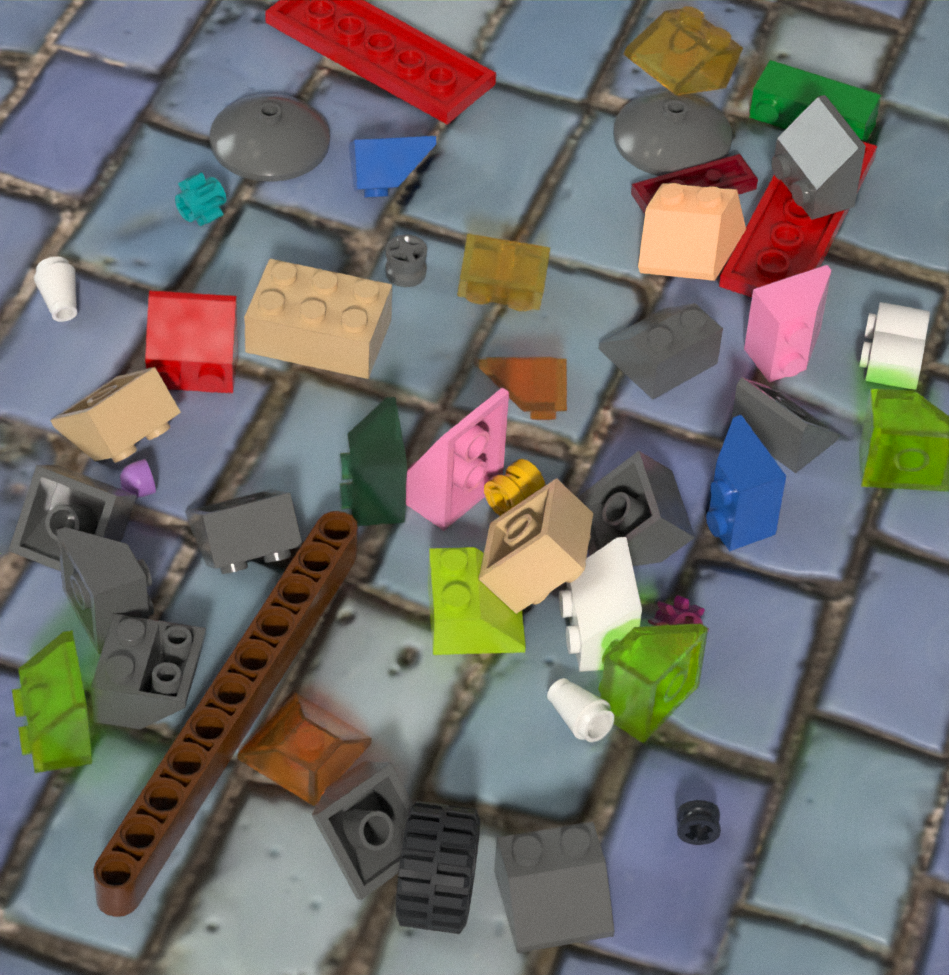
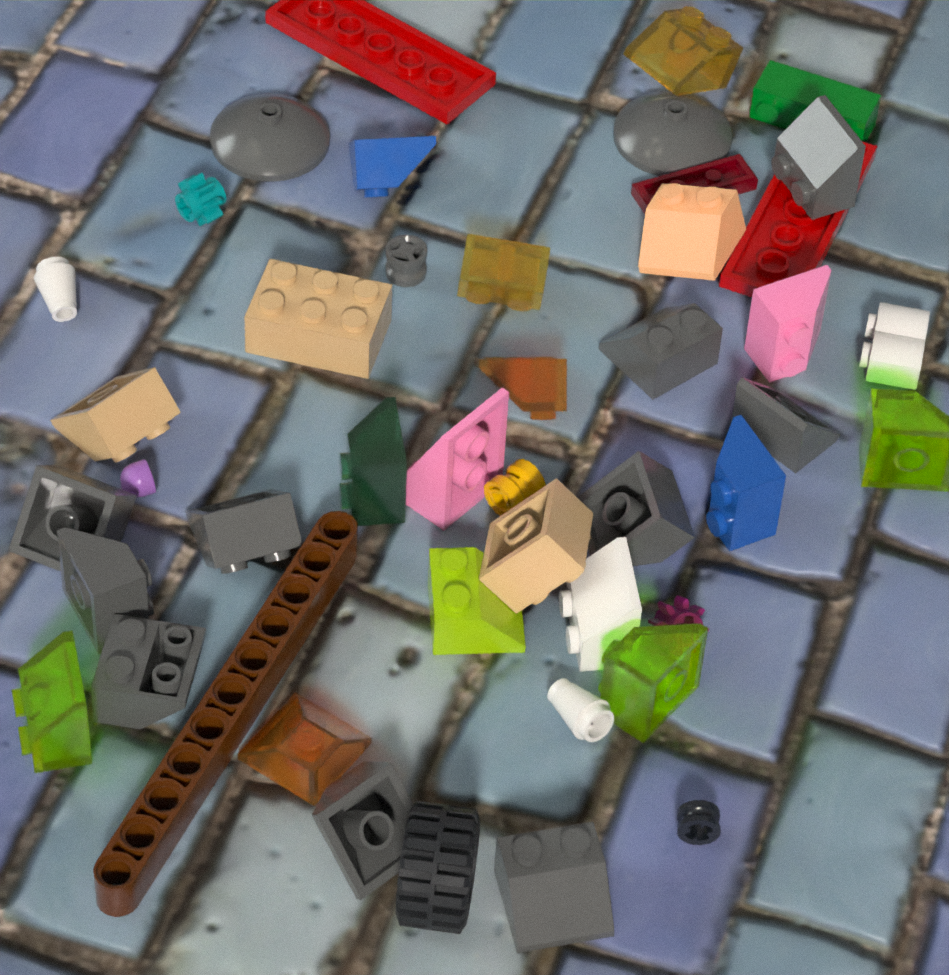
(193, 340): slope -> none

